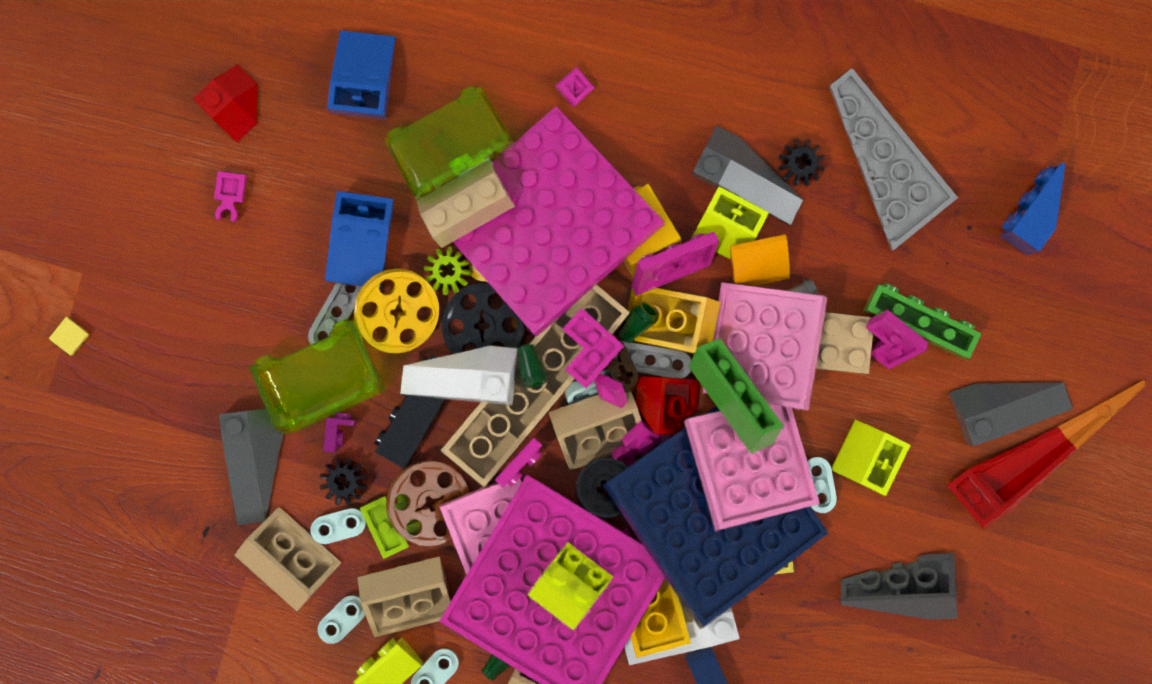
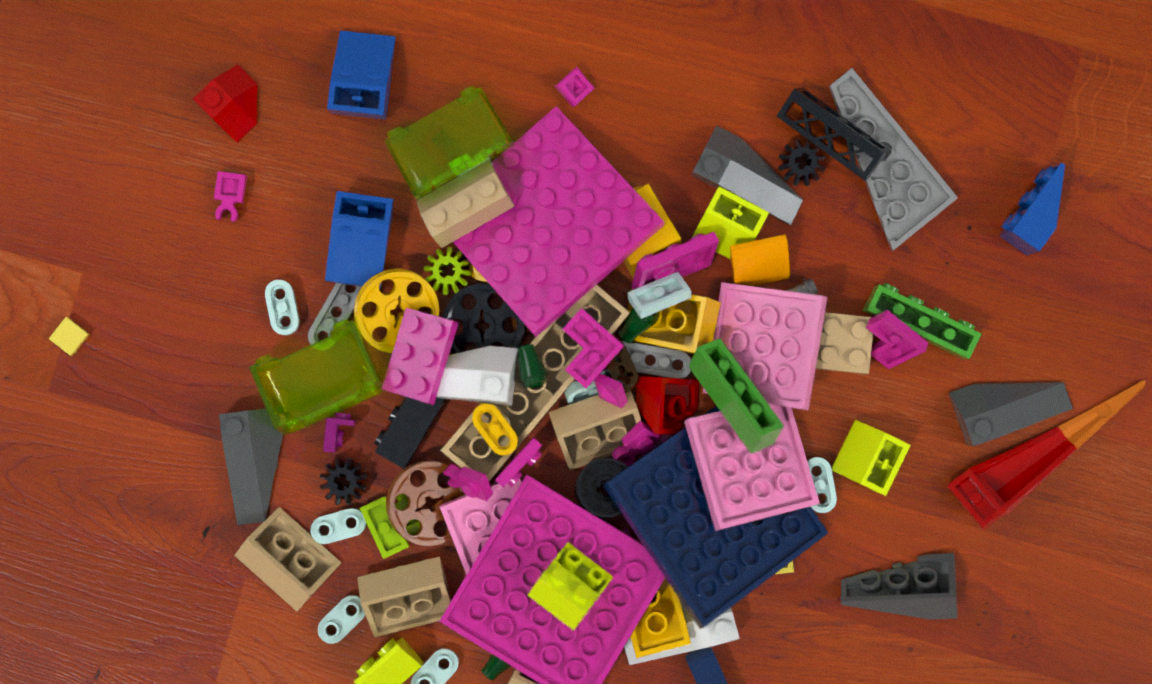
(282, 307): none -> light aqua plate
(420, 356): none -> dark pink plate
(472, 482): none -> dark pink plate
(494, 429): none -> yellow plate
(659, 295): none -> light aqua plate
(838, 123): none -> black fence

